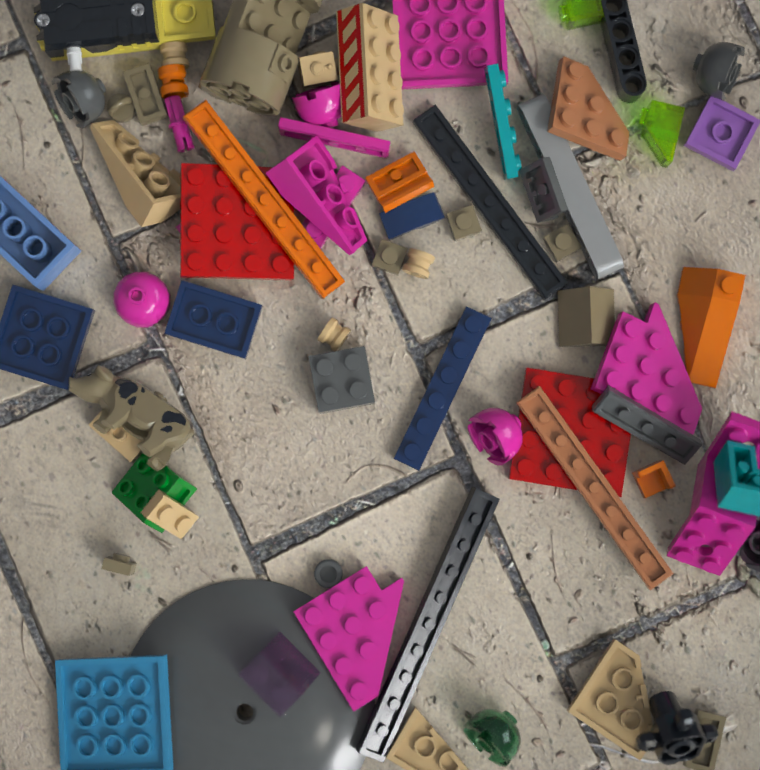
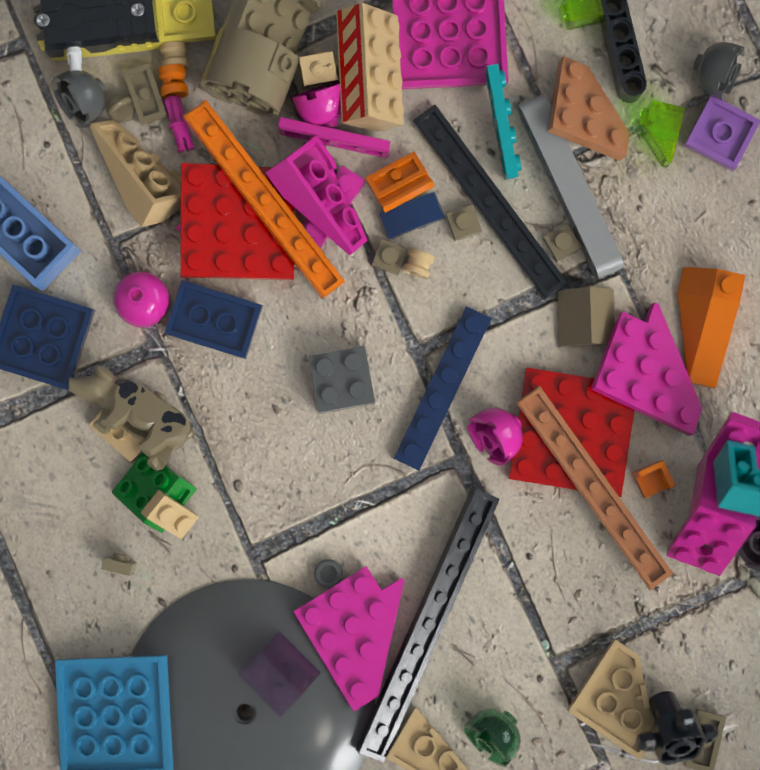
(334, 334): tan wheel -> none
(543, 190): dark grey bracket -> none
(646, 425): dark grey tile -> none

